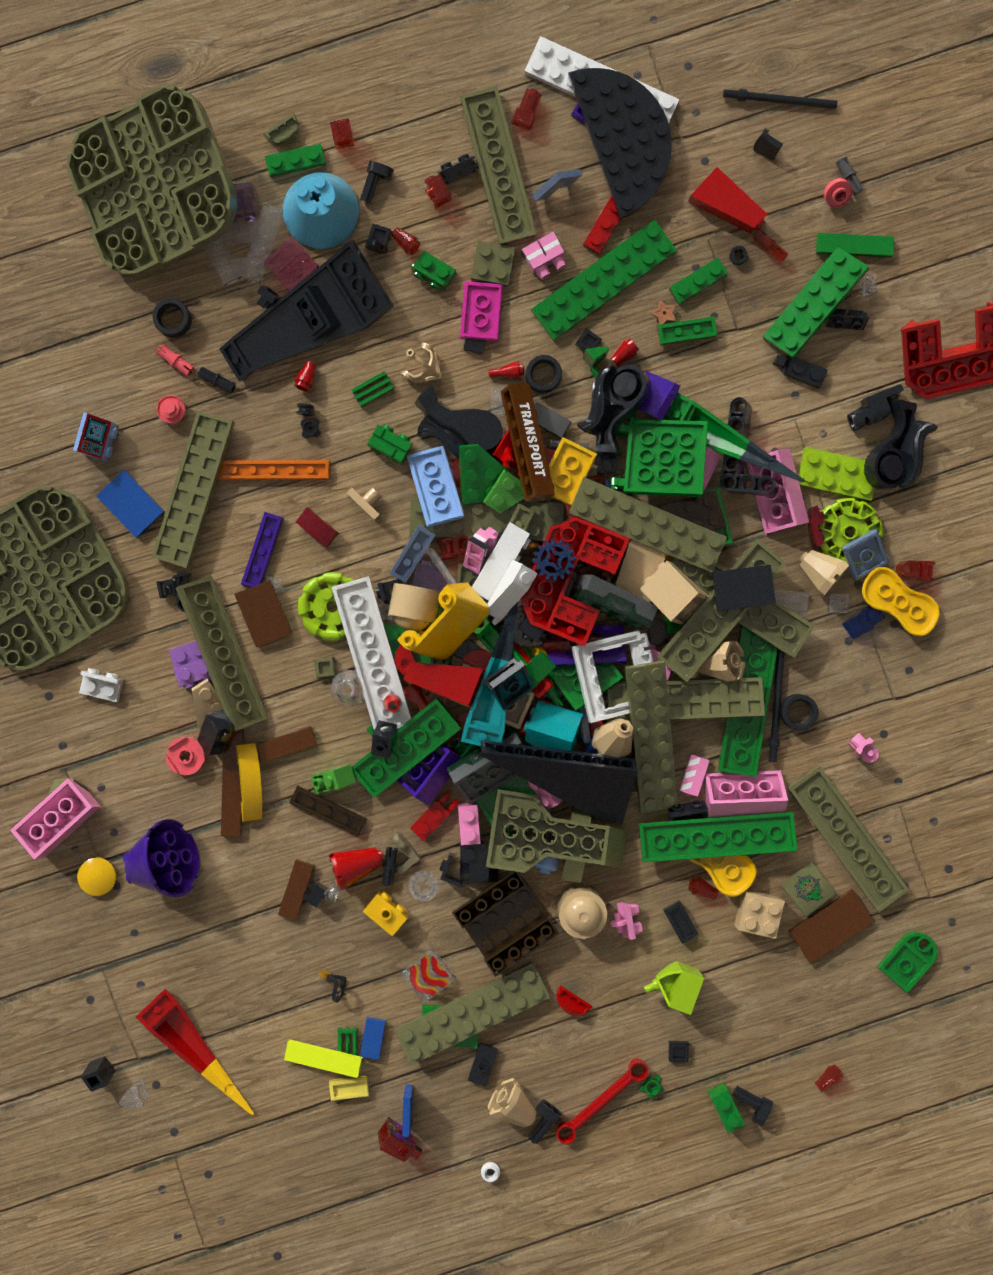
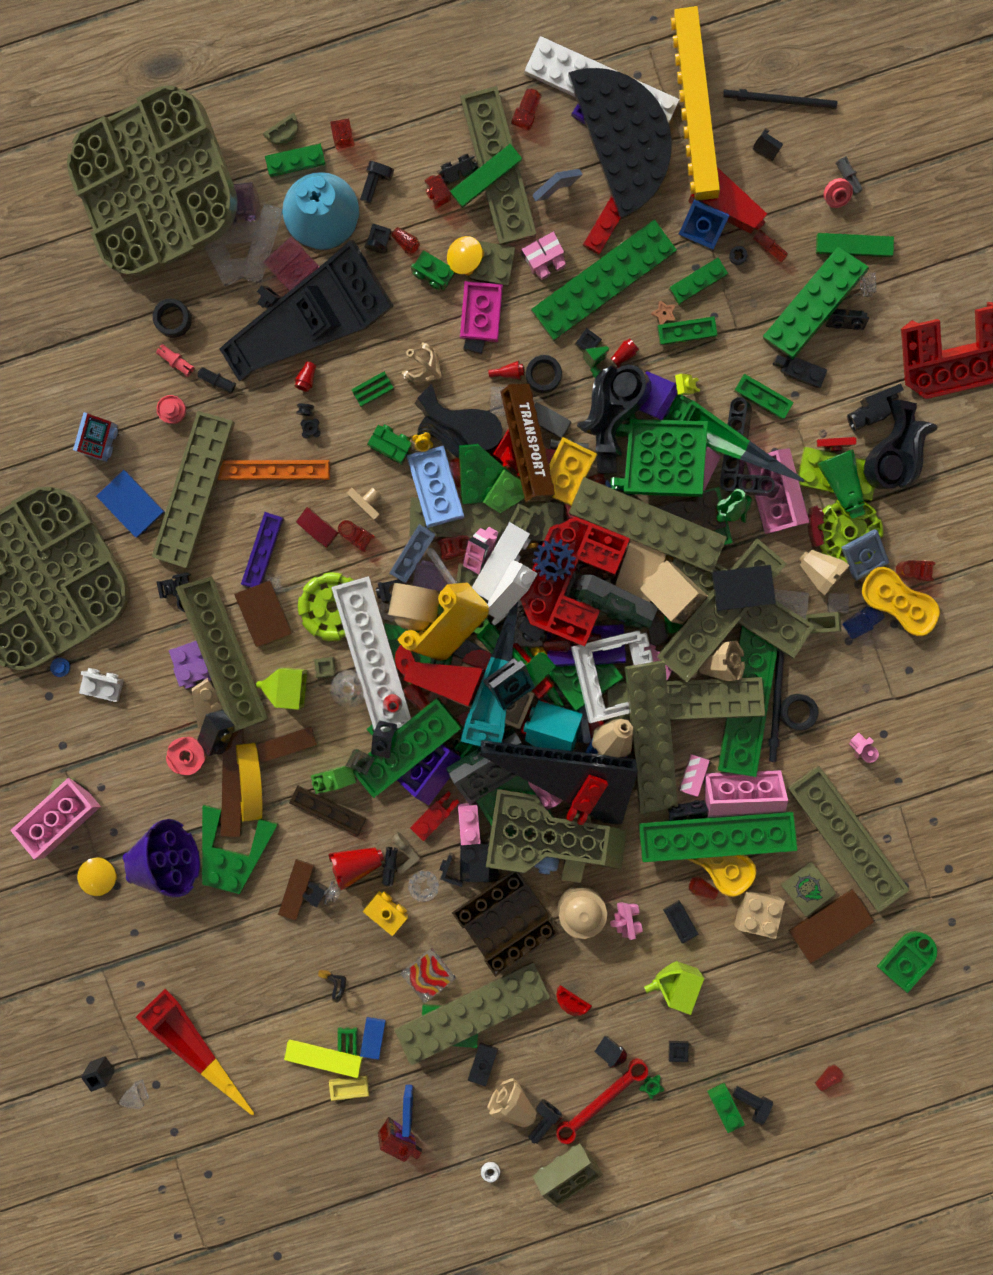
(60, 667): none -> blue plate
(227, 868): none -> green wing
(285, 688): none -> lime piece
(356, 535): none -> clear red piece
(360, 762): none -> clear smoke slope
(422, 446): none -> yellow plate
(464, 255): none -> yellow dish
(486, 175): none -> green tile
(567, 1175): none -> olive slope
(586, 798): none -> red hinge
(611, 1052): none -> black tile
(686, 384): none -> neon yellow plate
(696, 103): none -> yellow brick
(703, 224): none -> blue slope
(734, 507): none -> green animal
(763, 396): none -> green plate
(825, 622): none -> olive slope
(836, 444): none -> red plate
(844, 480): none -> green piece

